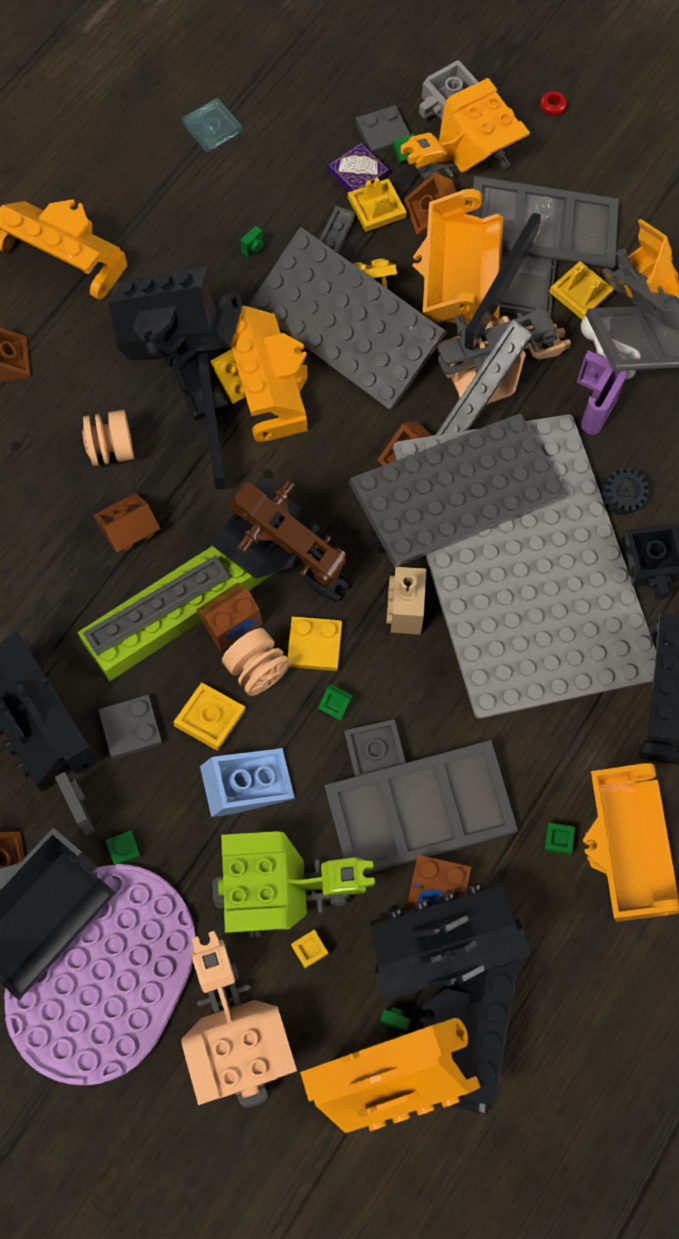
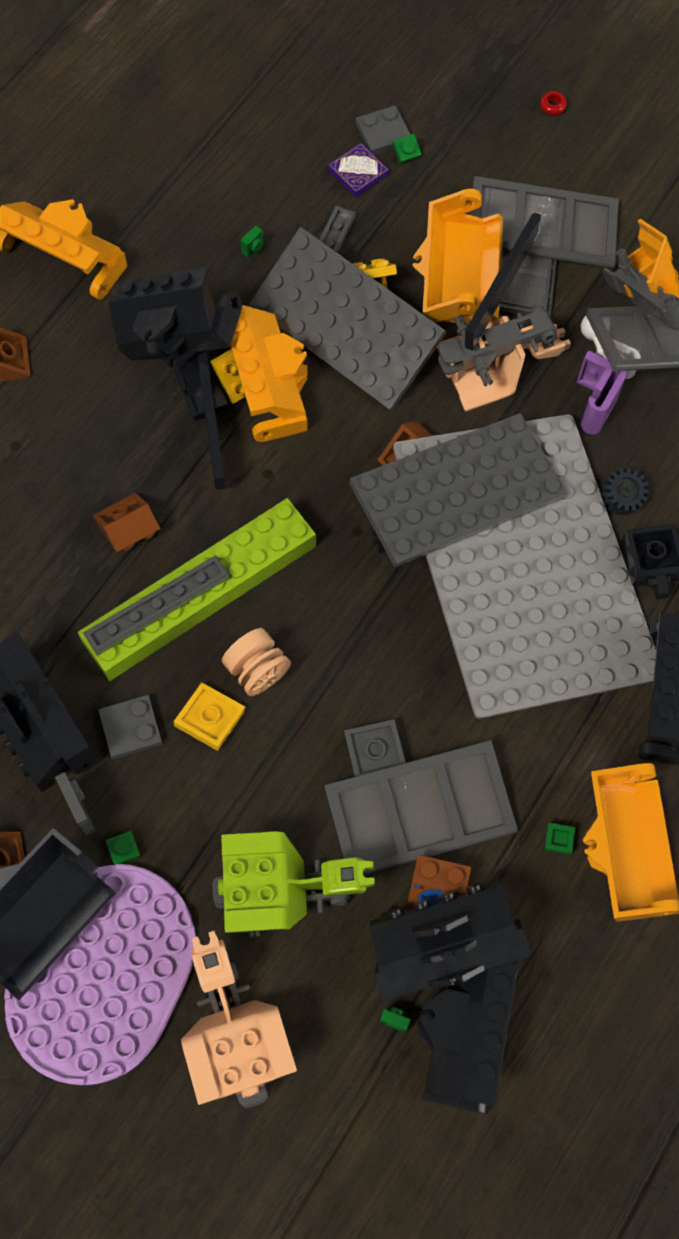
(108, 438): light nougat wheel -> none
(212, 124): clear light blue plate -> none
(230, 616): dark orange slope -> none
(246, 781): light blue slope -> none
(273, 532): piece -> none
(309, 949): yellow plate -> none
(314, 643): yellow plate -> none
(335, 702): green plate -> none
(377, 204): yellow plate -> none
(392, 1078): light orange piece -> none
(406, 600): tan brick -> none
(418, 201): dark orange slope -> none
(441, 86): light grey hinge -> none
(472, 129): light orange piece -> none
(487, 379): tile -> none
(581, 289): yellow plate -> none

